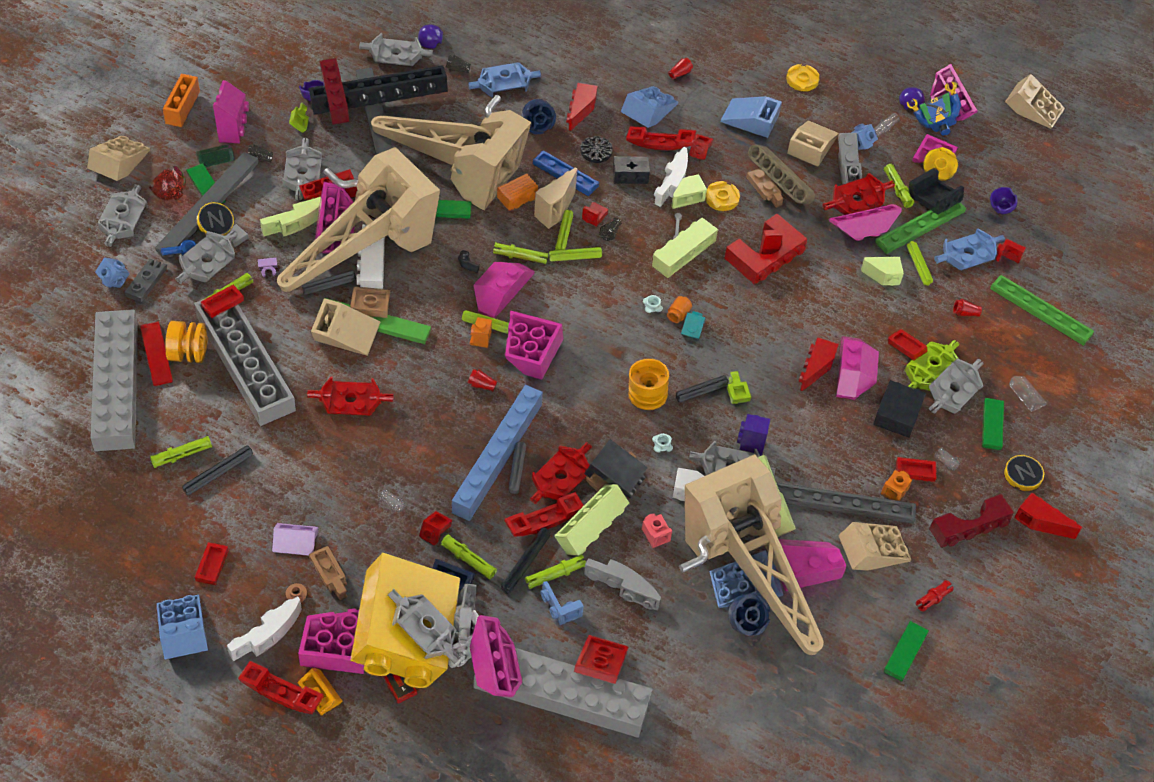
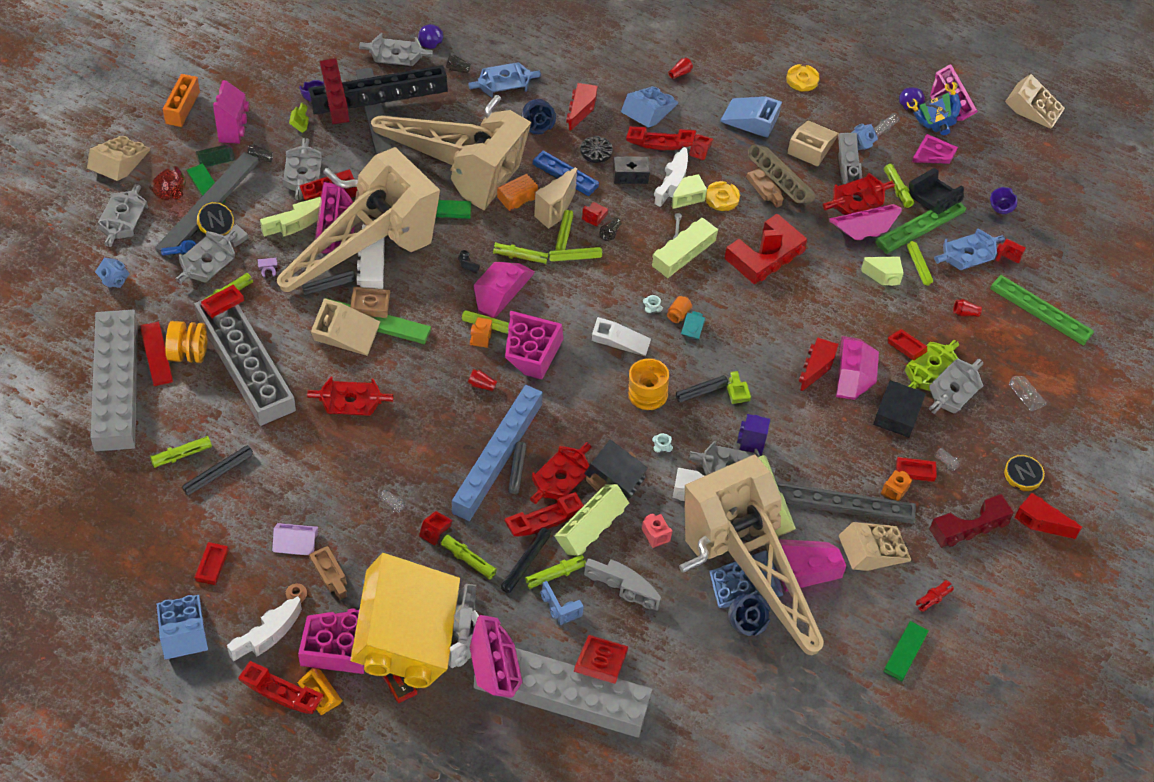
(145, 280): dark grey hinge -> none
(432, 640): light grey plate -> none
(465, 576): dark blue slope -> none
(620, 337): none -> white slope
(942, 160): yellow tile -> none
(993, 424): green tile -> none

